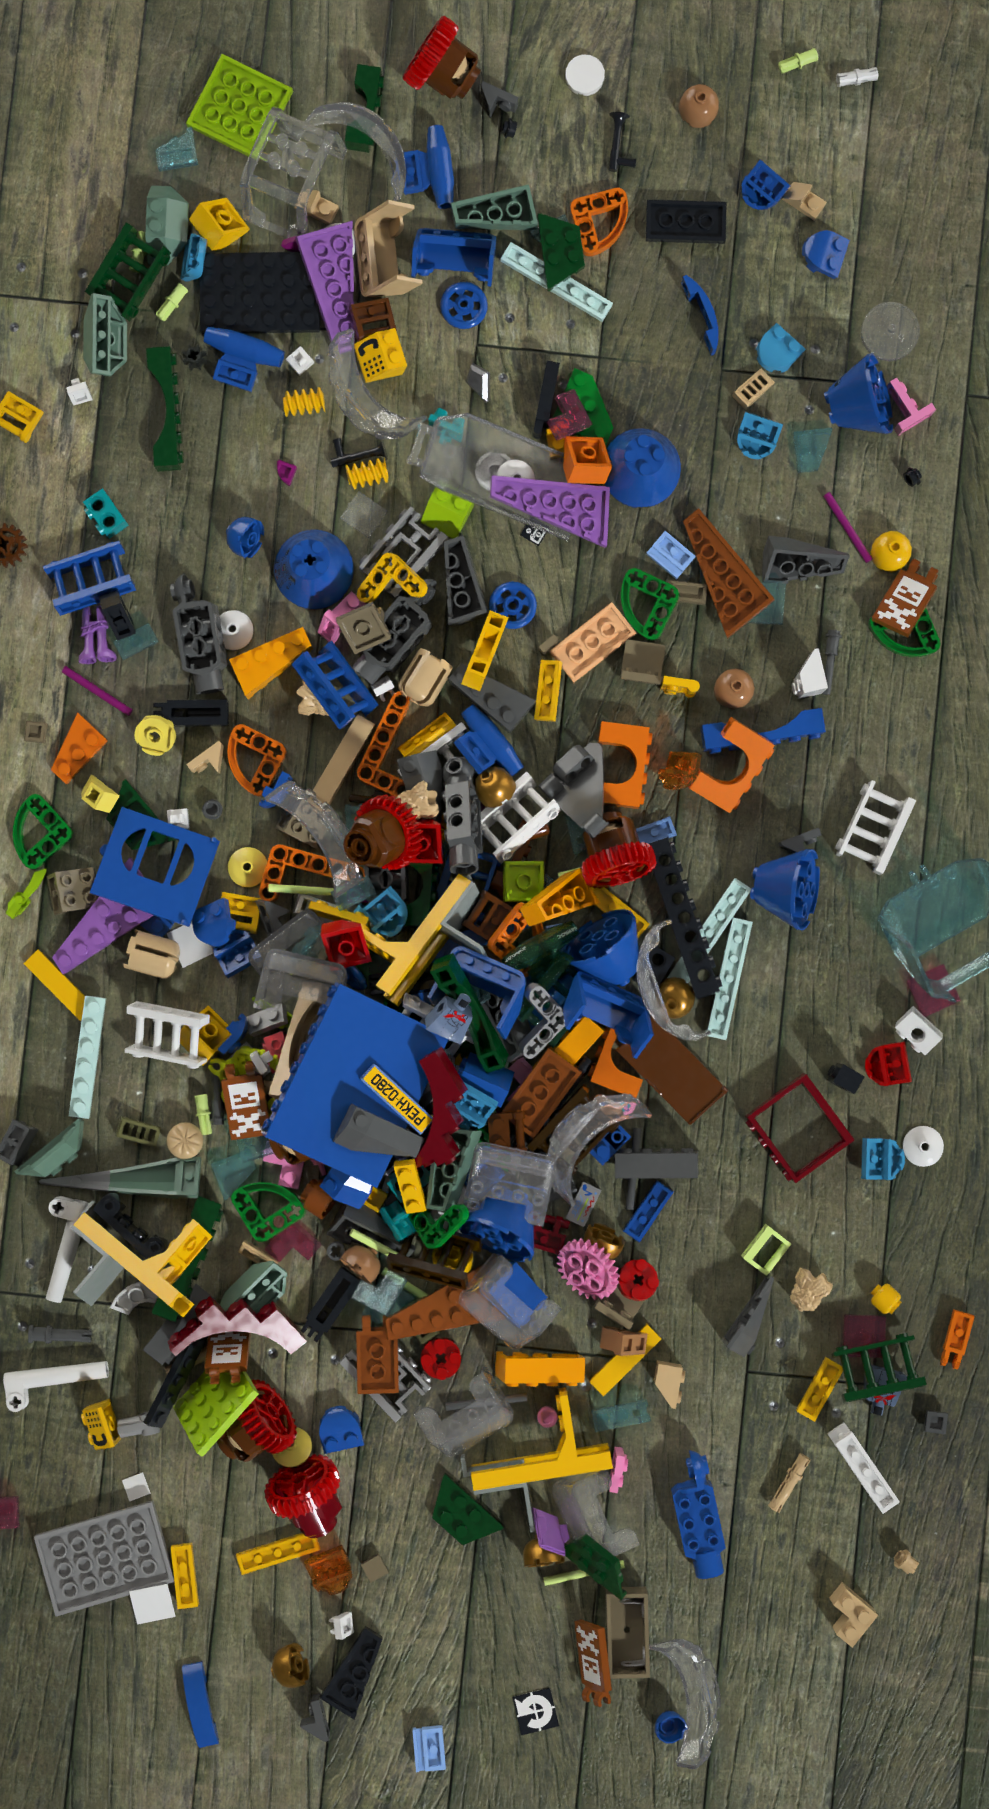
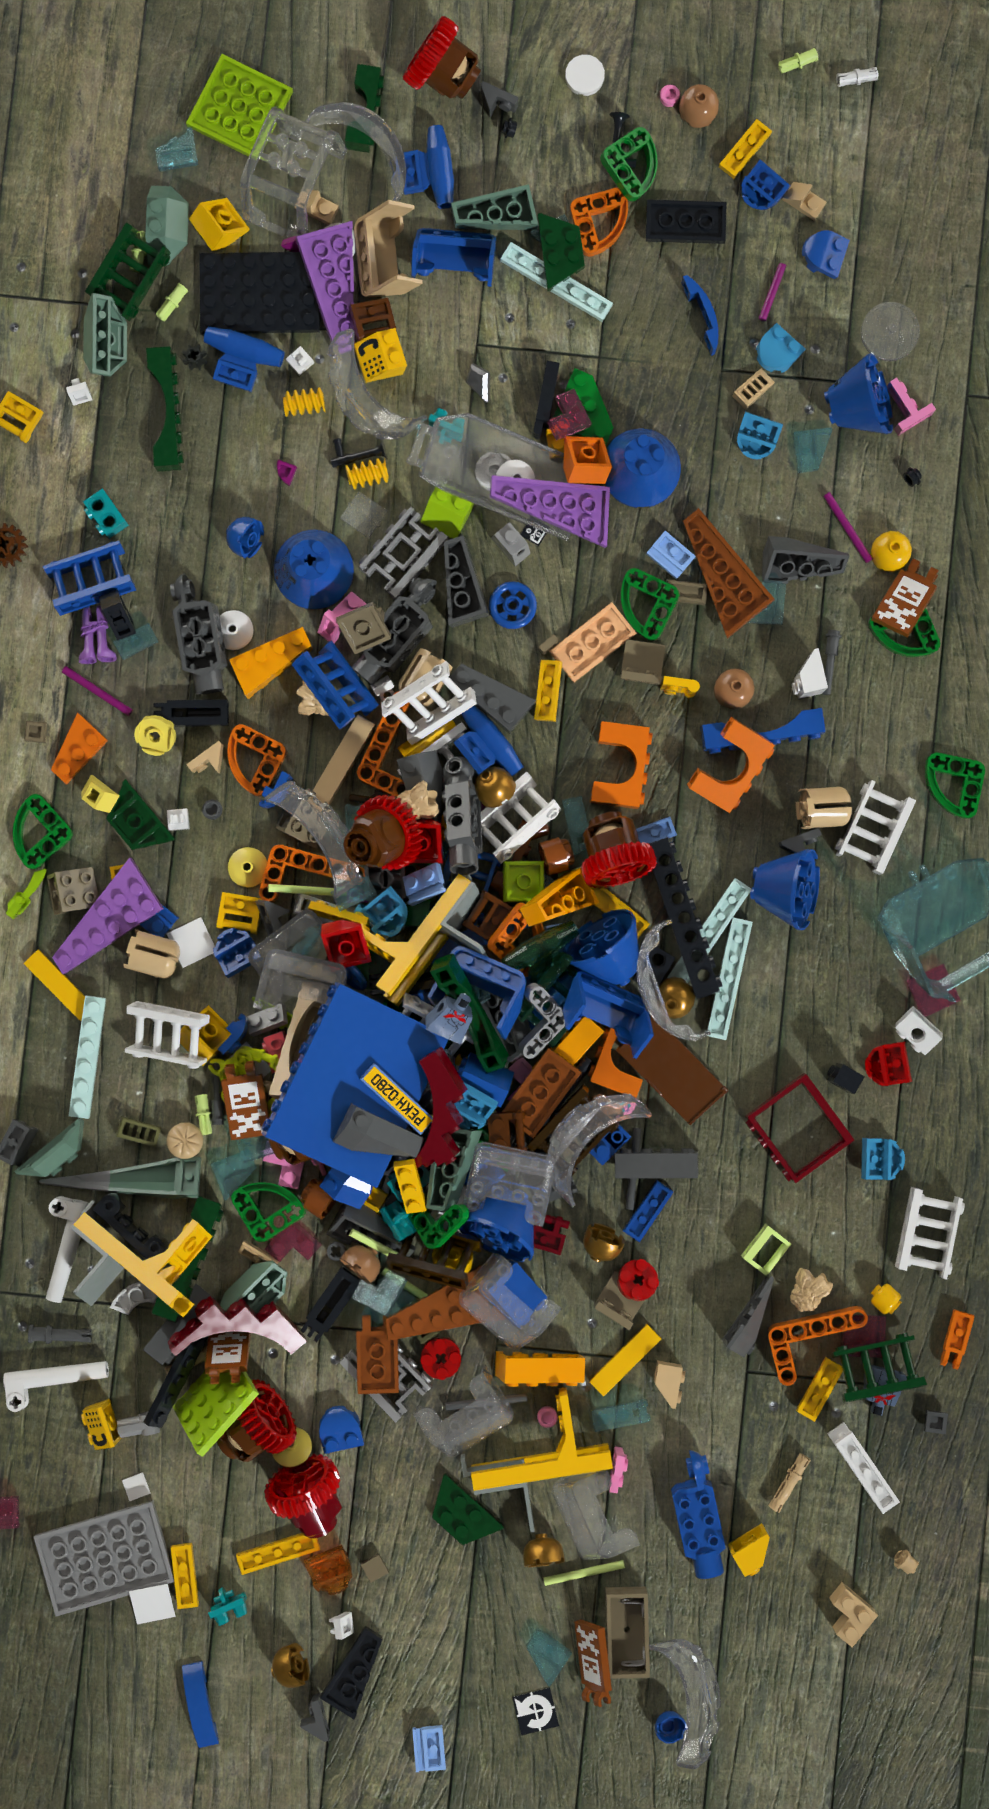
(125, 887): blue door -> none
(193, 258): dark azure slope -> none
(213, 923): blue slope -> none
(220, 1610): none -> teal hips
(260, 1061): white tile -> none
(392, 572): yellow beam -> none
(424, 884): none -> light blue plate
(434, 719): none -> white fence
(477, 315): blue plate -> none
(484, 650): yellow arch -> none
(511, 543): none -> light grey torso
(548, 1655): none -> clear light blue wing
(549, 1533): medium lavender piece -> none
(556, 855): none -> dark orange piece
(579, 786): dark grey panel -> none
(585, 1201): light grey tile -> none
(588, 1269): bright pink gear -> none
(597, 1563): dark green wing -> none
(619, 157): none -> green beam
(623, 1341): medium nougat tile -> none
(669, 95): none -> bright pink tile
(680, 770): clear orange slope -> none
(745, 149): none -> yellow plate
(750, 1550): none -> yellow slope
(772, 292): none -> magenta bar
(808, 1333): none -> orange beam
(823, 817): none -> tan cylinder
(910, 1239): none -> white fence
(913, 1142): white dish -> none
(968, 778): none -> green beam

